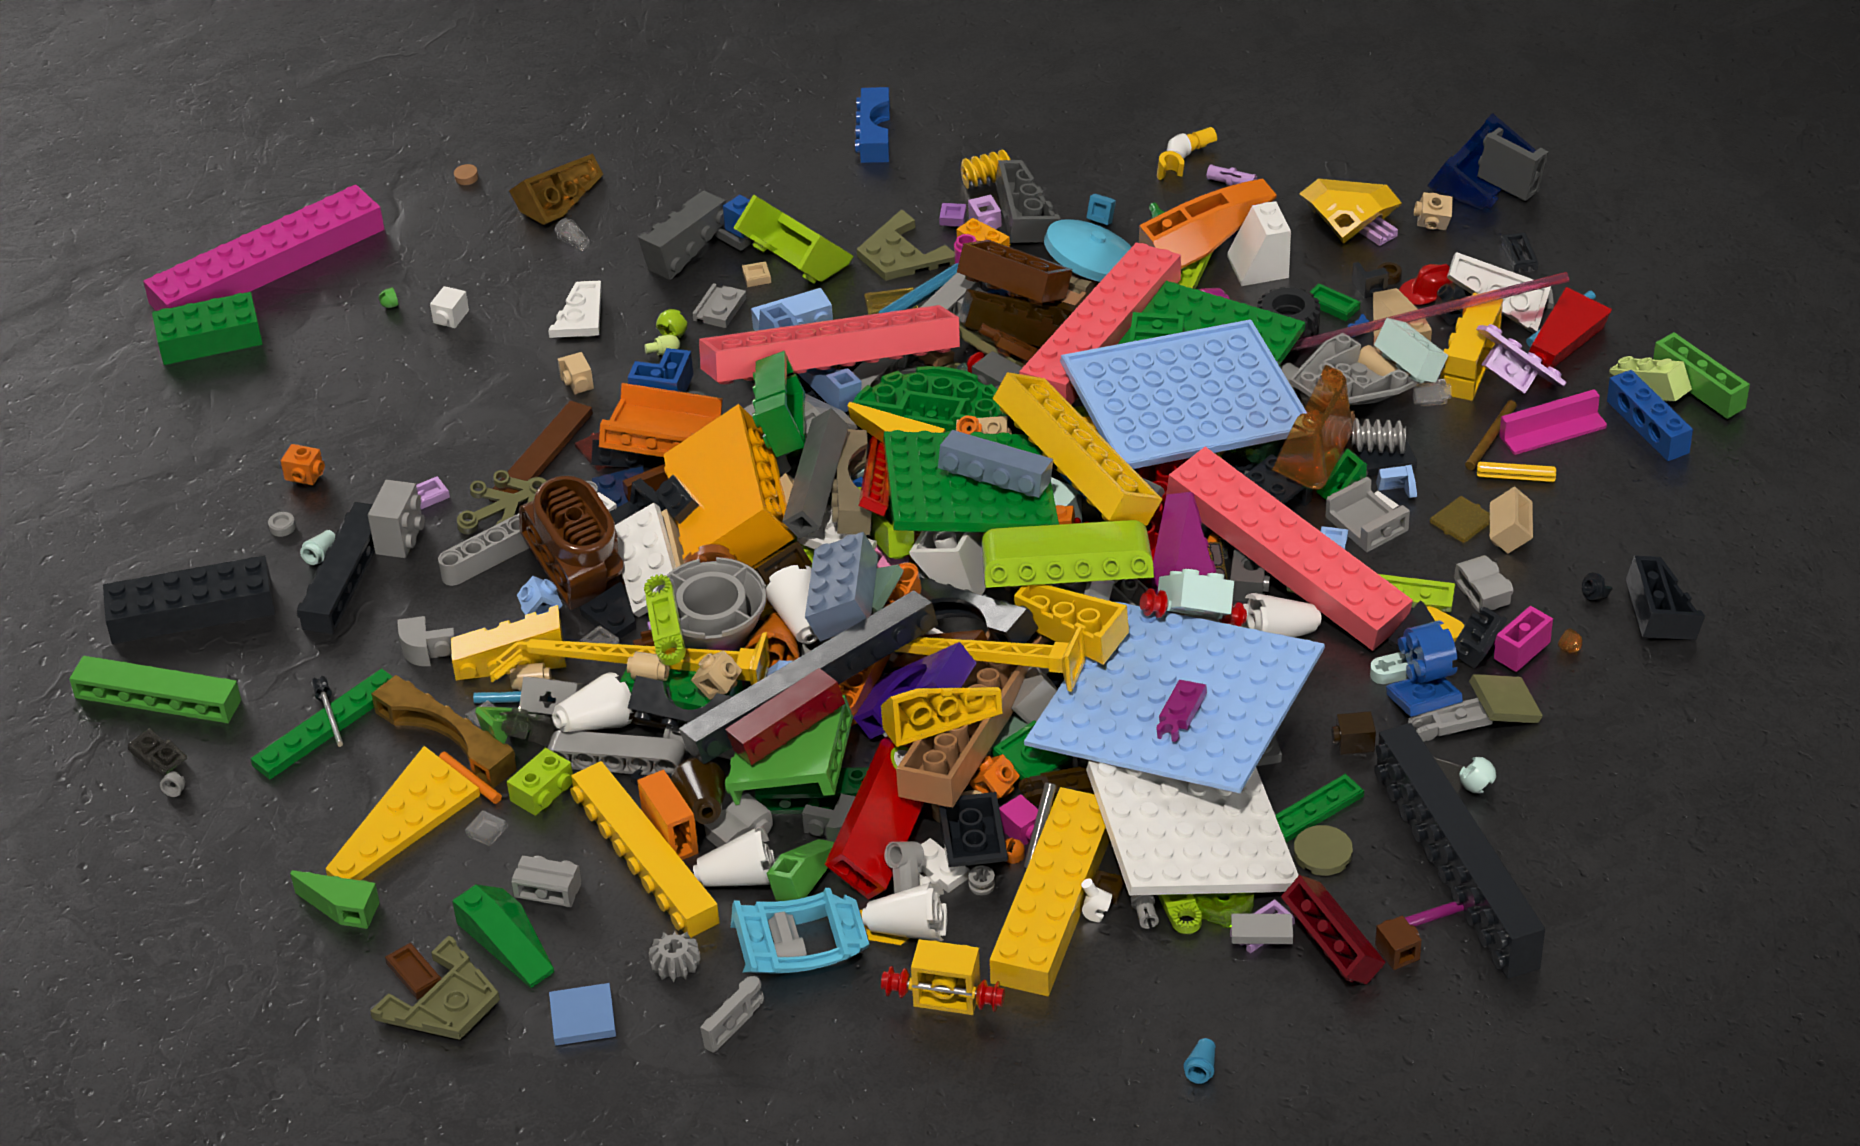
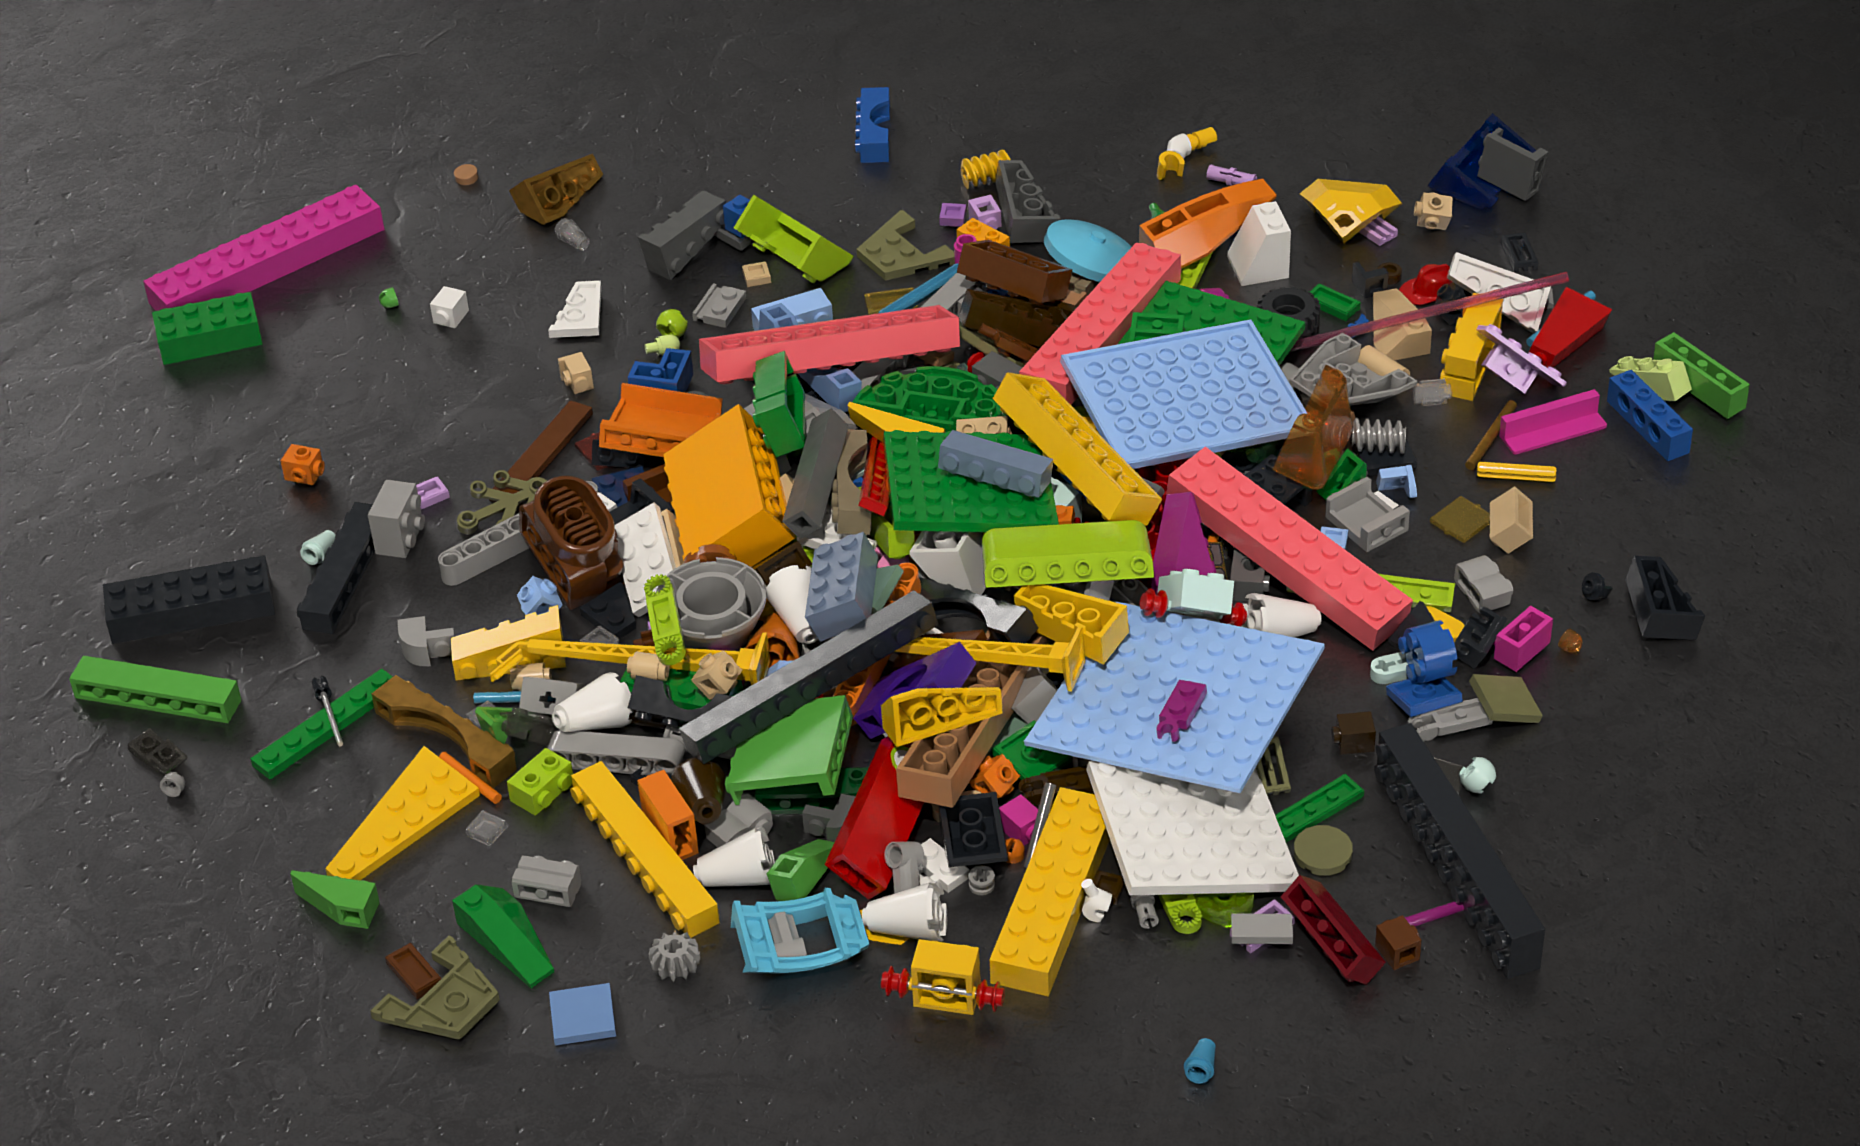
(281, 524): light grey tile -> none
(676, 498): black plate -> none
(732, 1014): light grey hinge -> none
(785, 716): dark red brick -> none
(969, 421): orange plate -> none
(1101, 209): dark azure tile -> none
(1274, 788): none -> olive tile
(1410, 351): light aqua brick -> none

